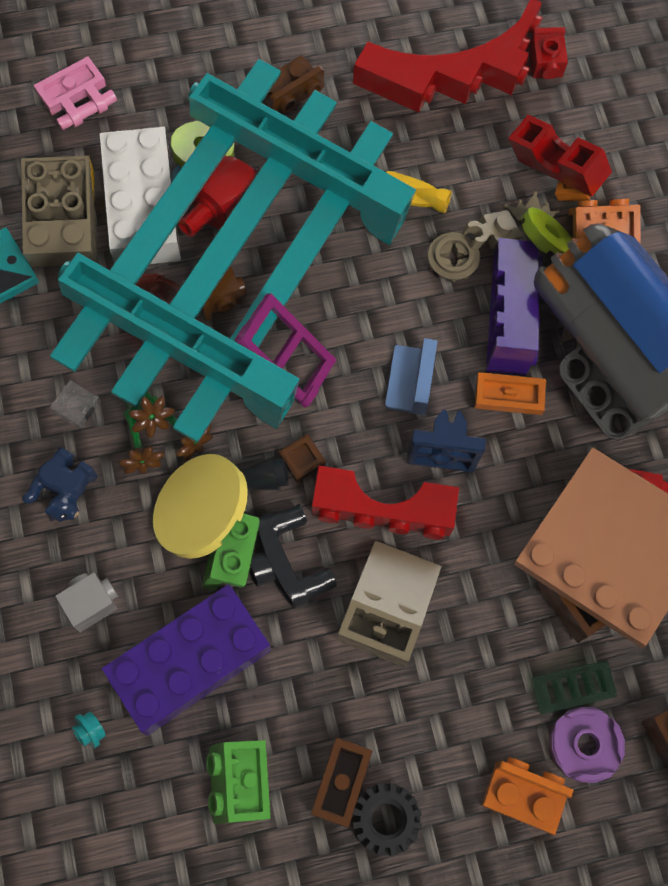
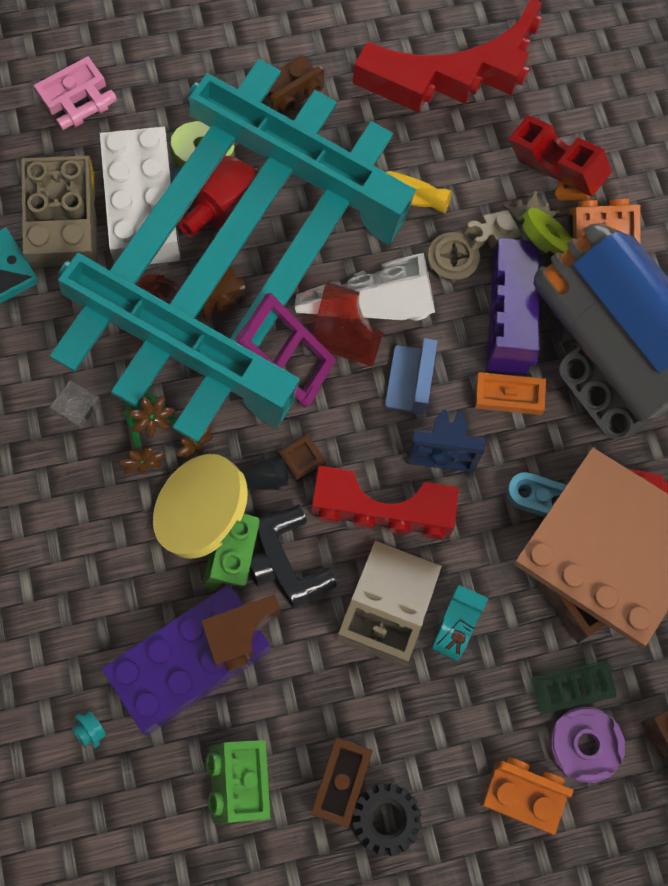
(62, 481): dark blue animal -> none
(87, 600): light grey brick -> none
(234, 632): none -> reddish brown arch
(343, 328): none -> clear red tile
(394, 293): none -> white wedge
(458, 622): none -> teal leg
(540, 491): none -> medium azure plate
(548, 52): red brick -> none

